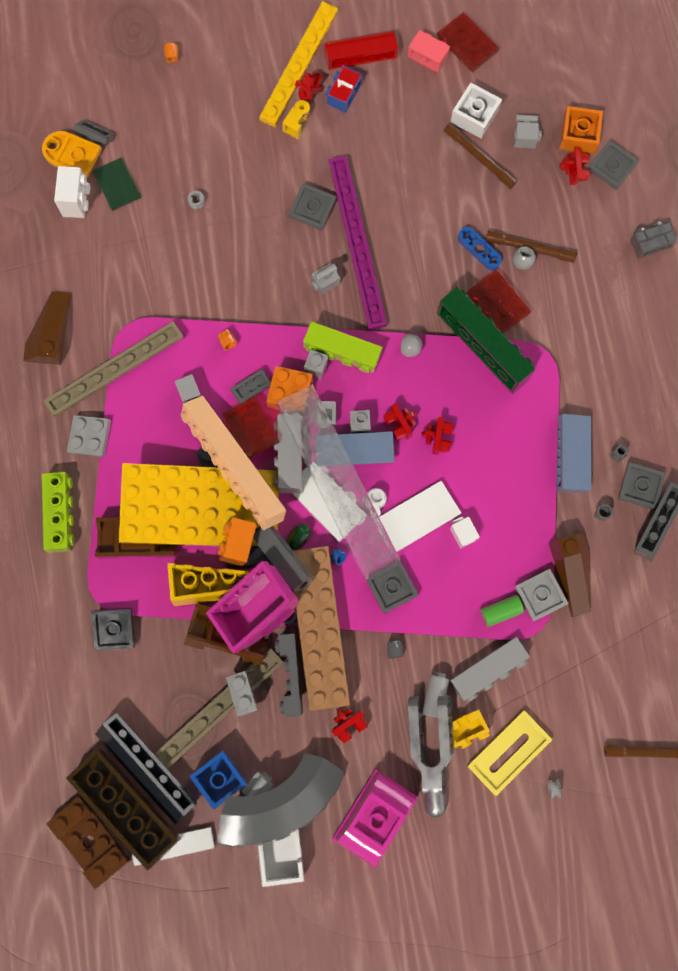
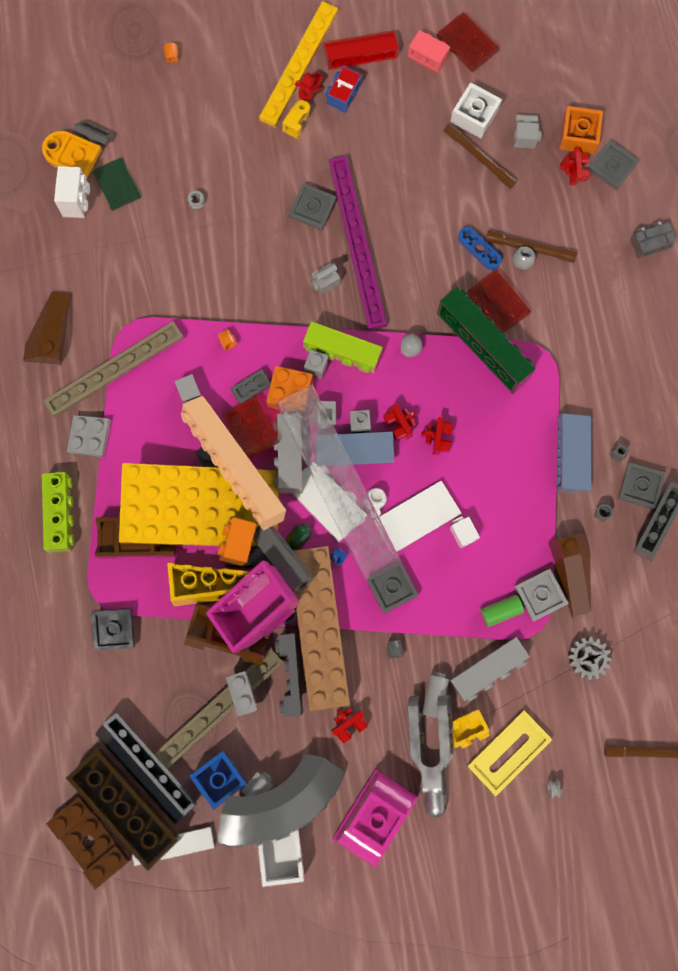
(591, 665): none -> light grey gear

